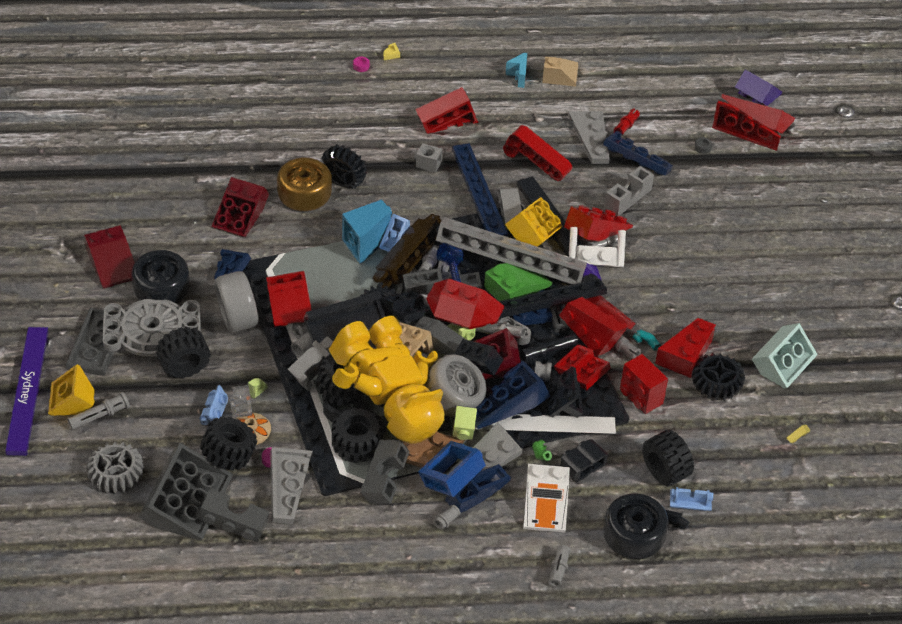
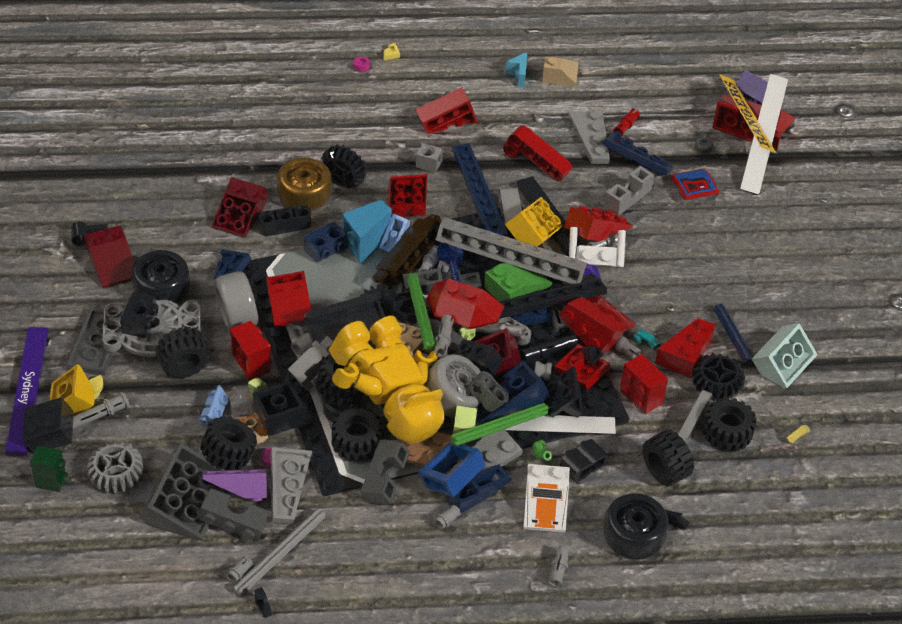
(48, 424): none -> black brick
(48, 469): none -> dark green brick
(80, 228): none -> black piece
(97, 383): none -> light yellow tile
(139, 314): none -> black brick
(235, 573): none -> light grey pin
(244, 483): none -> medium lavender slope
(250, 350): none -> red brick
(262, 602): none -> black tile
(279, 408): none -> black brick
(279, 552): none -> light grey axle
(284, 220): none -> black beam
(325, 242): none -> dark blue brick
(407, 195): none -> red slope
(421, 312): none -> bright green axle
(443, 338): none -> light grey pin
(488, 393): none -> dark grey piece
(499, 424): none -> bright green axle
(591, 354): none -> black tile
(691, 500): light blue hinge -> none
(695, 184): none -> slope
(695, 416): none -> light grey beam
(728, 436): none -> black tyre
(733, 333): none -> dark blue axle
(747, 114): none -> yellow sticker
(768, 121): none -> white sticker

